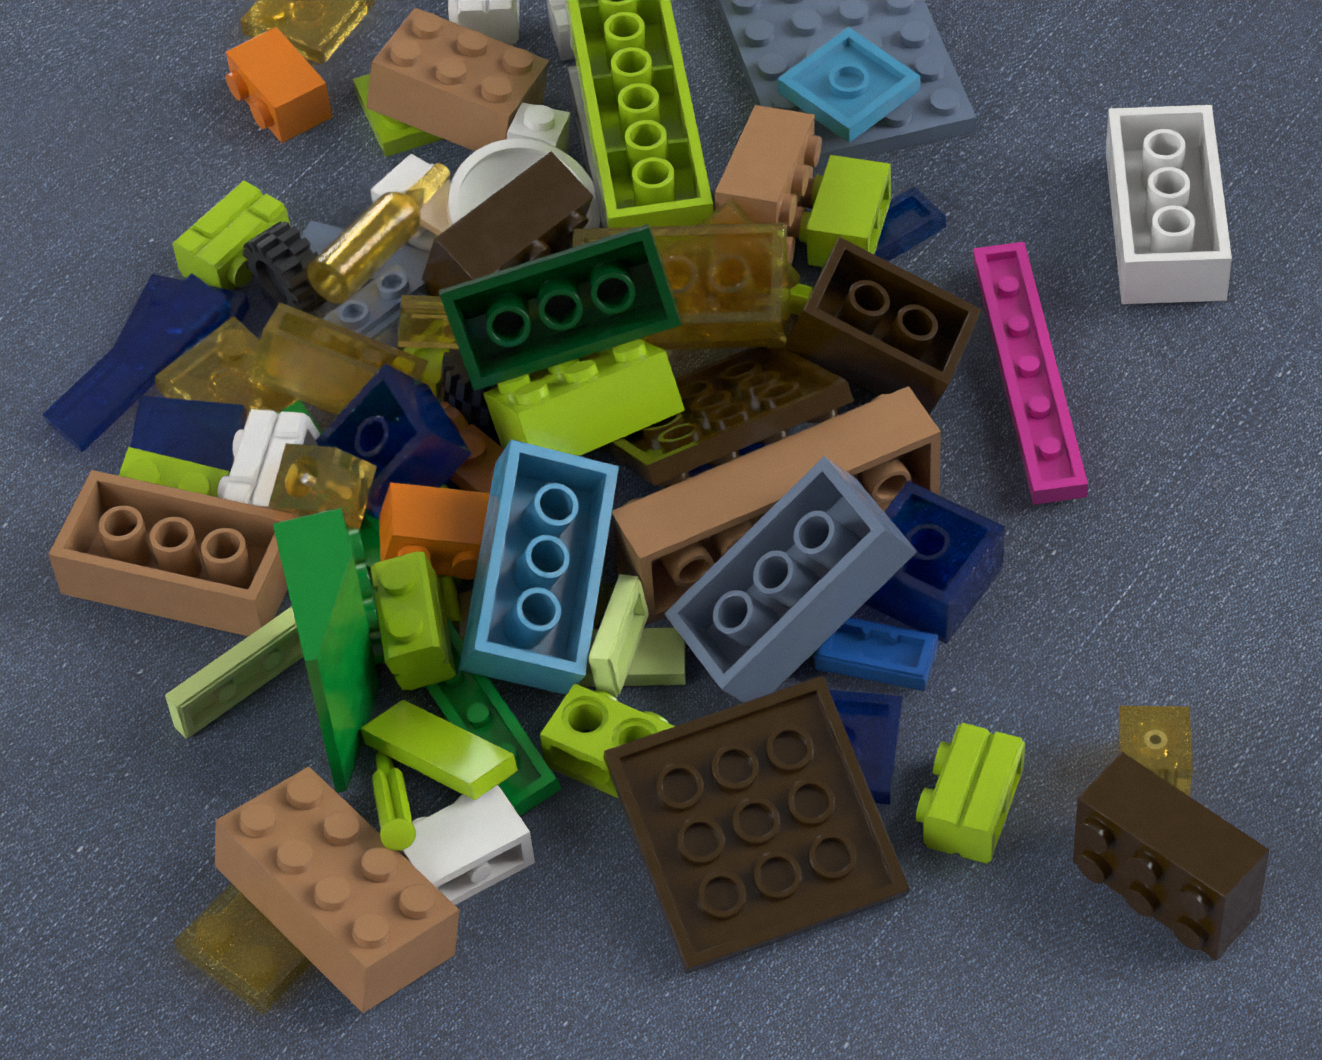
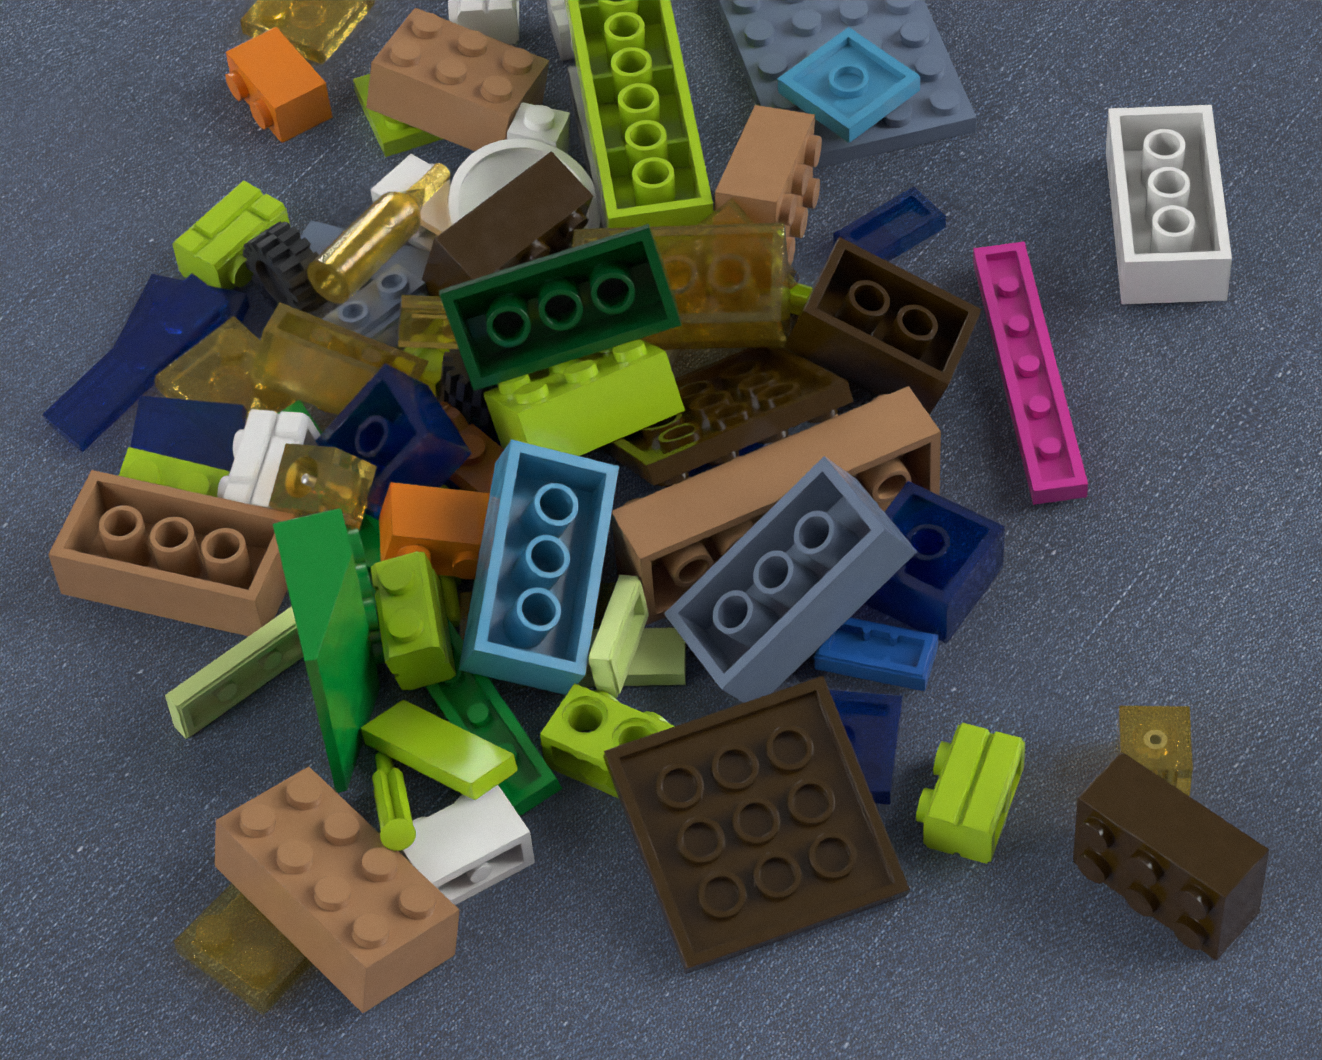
(847, 204): lime brick -> none

